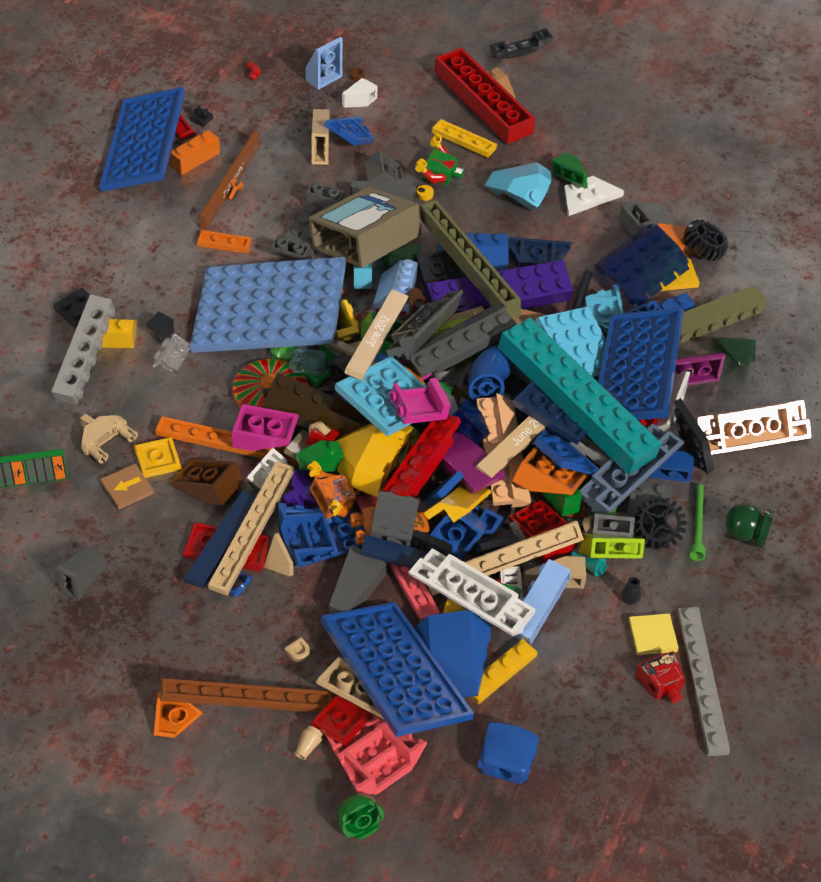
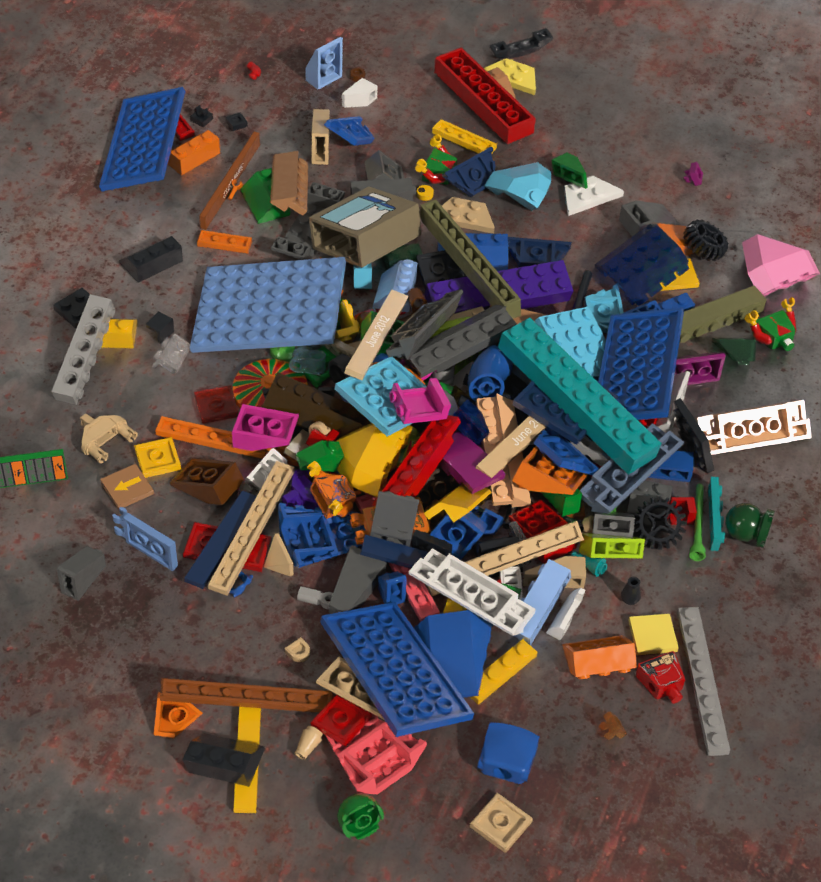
(146, 539): none -> medium blue tile
(153, 259): none -> black slope
(216, 404): none -> clear red tile
(223, 758): none -> black slope
(236, 121): none -> black plate
(248, 731): none -> yellow tile
(258, 195): none -> green slope
(289, 182): none -> medium nougat slope
(314, 597): none -> light grey bar
(392, 587): none -> blue slope
(440, 491): blue tile -> none
(469, 214): none -> tan wing
(472, 173): none -> dark blue wing
(501, 822): none -> tan tile
(520, 75): none -> light yellow wing
(563, 618): none -> white slope
(600, 656): none -> orange slope
(614, 725): none -> clear orange tile
(688, 507): none -> red panel
(694, 174): none -> magenta tile
(716, 521): none -> teal plate
(774, 329): none -> torso
(776, 264): none -> bright pink panel

